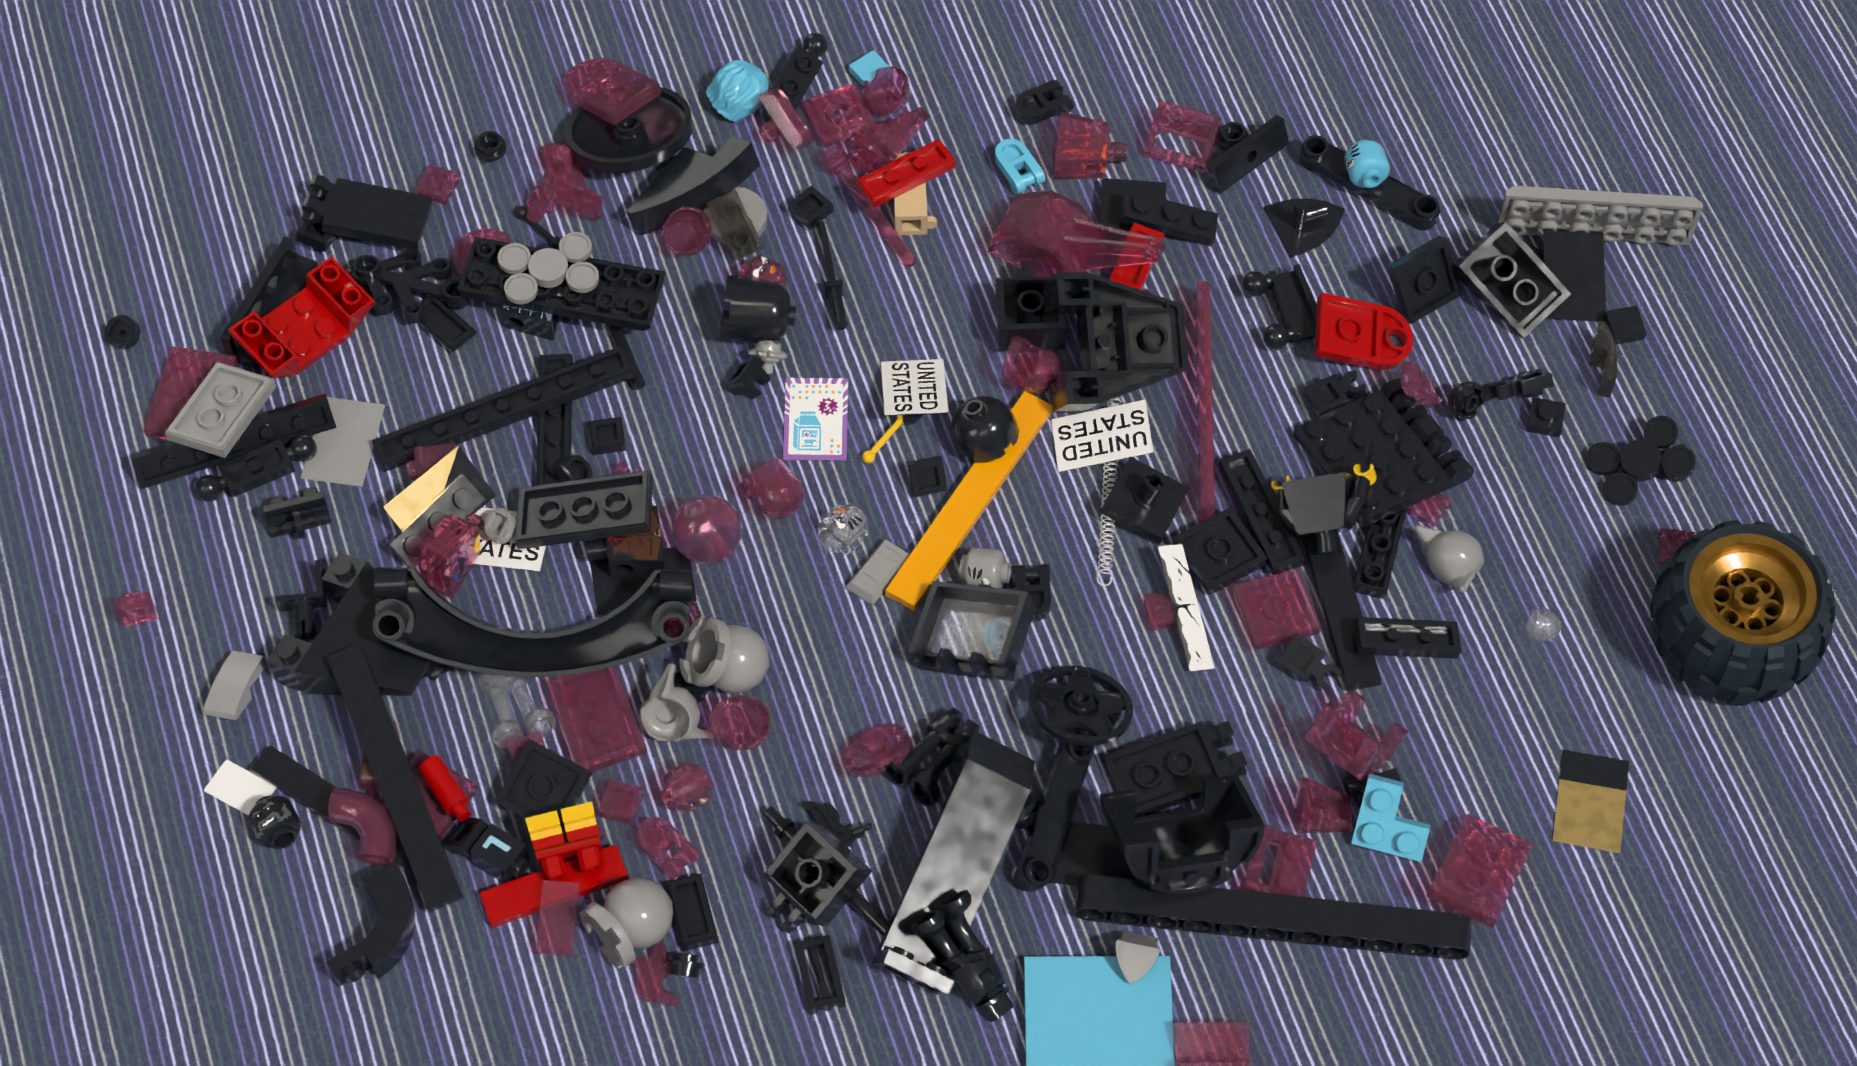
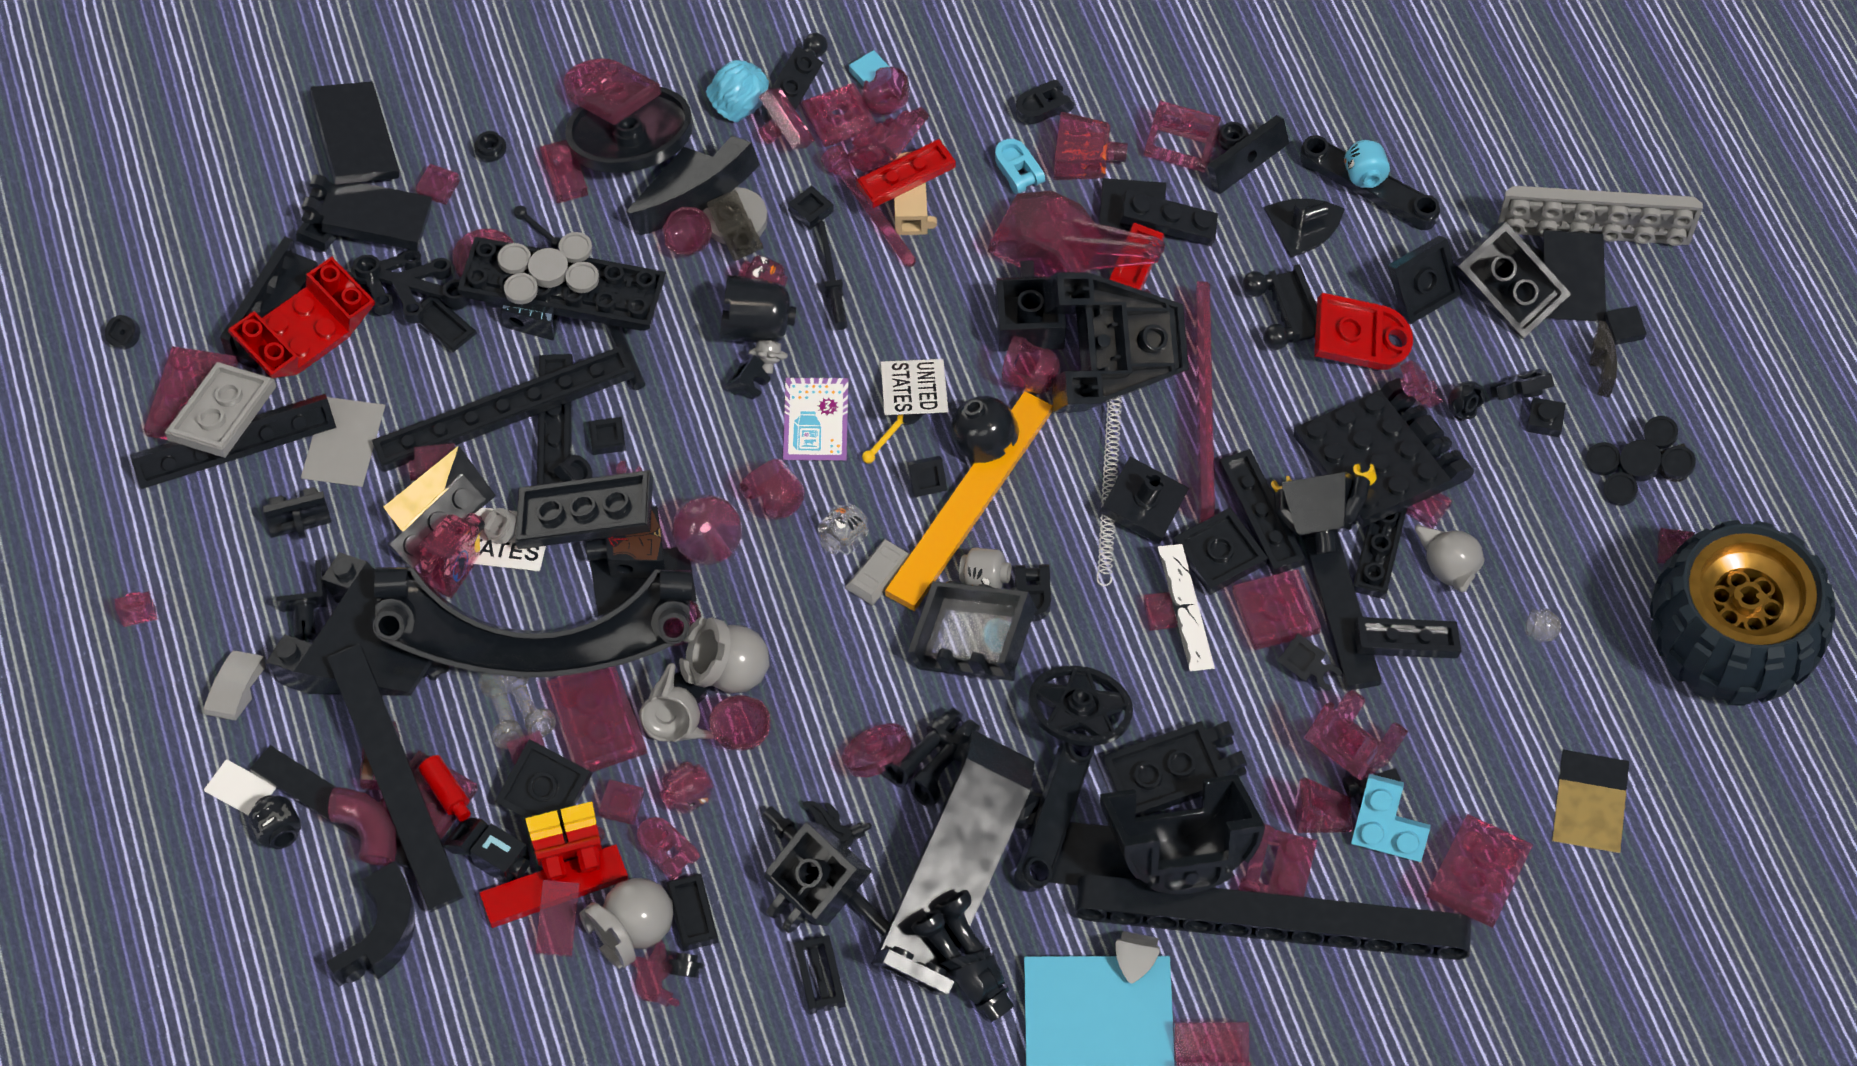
(256, 468): black plate -> none
(354, 132): none -> black tile
(559, 191): clear pink bracket -> none
(1102, 435): white sticker -> none
(1330, 395): black plate -> none

